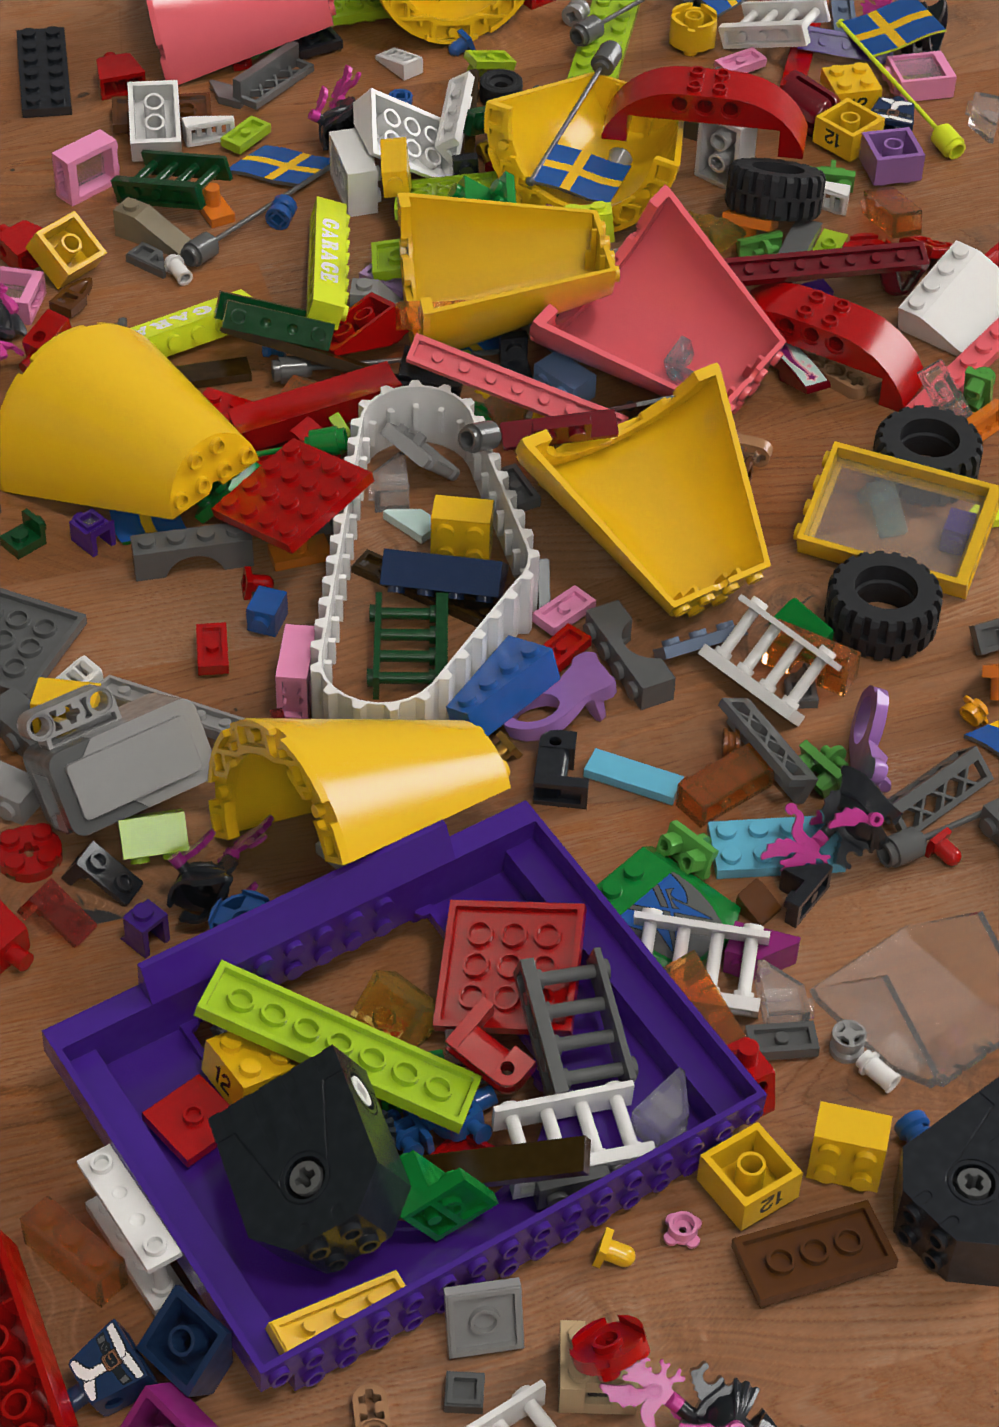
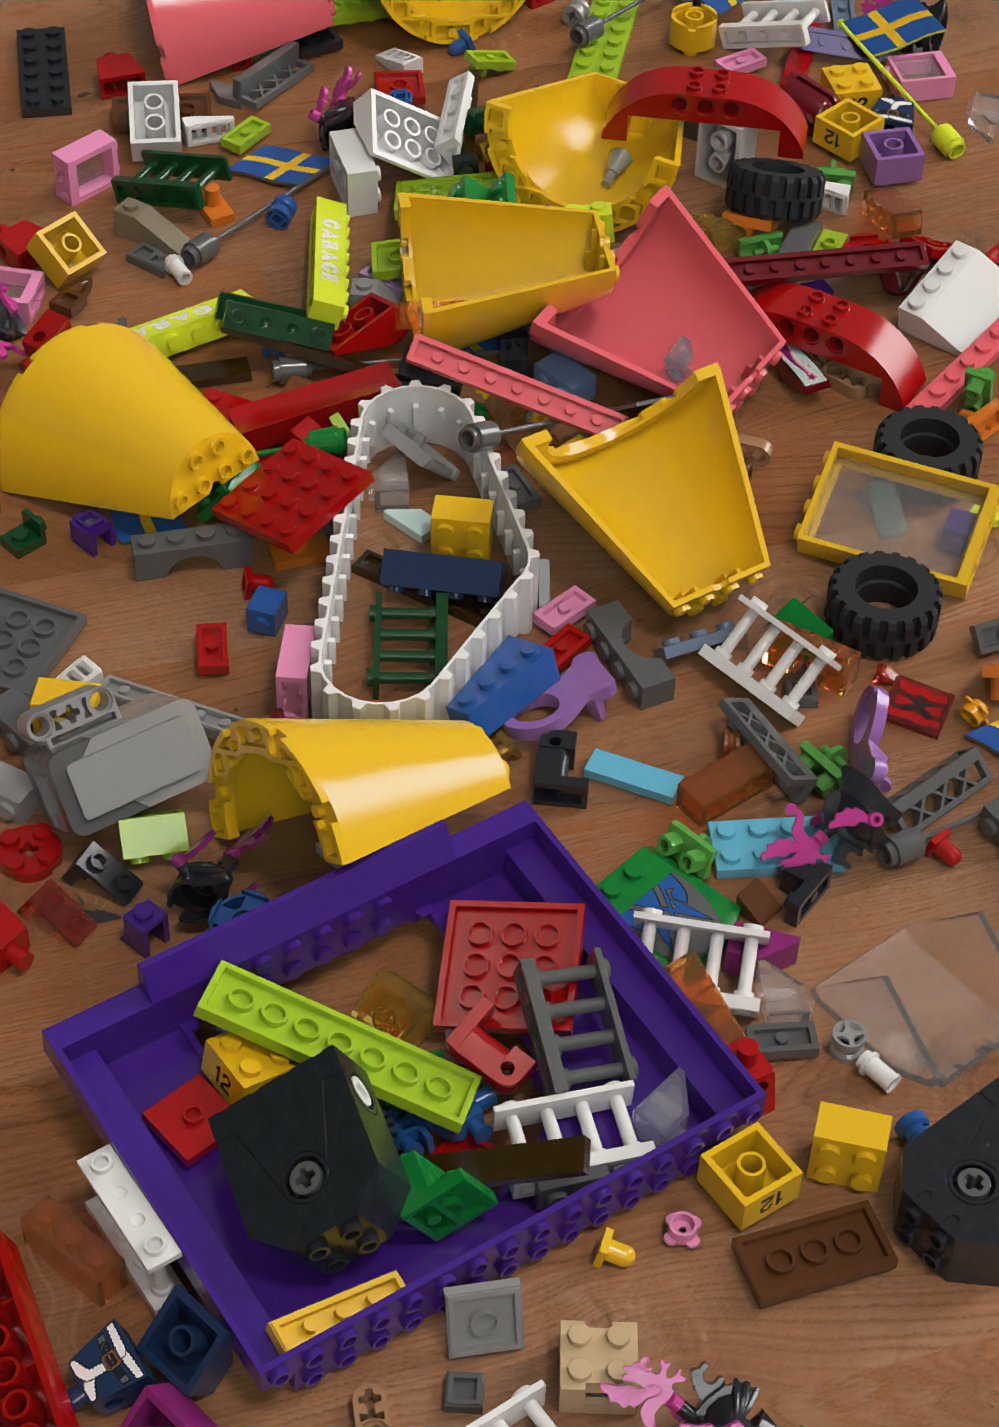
(395, 166): yellow slope -> none
(409, 79): none -> red plate
(498, 84): black tyre -> none
(562, 428): dark red bracket -> none
(577, 170): flag -> none
(609, 1348): red plate -> none
(914, 703): none -> flag
(943, 389): clear slope -> none

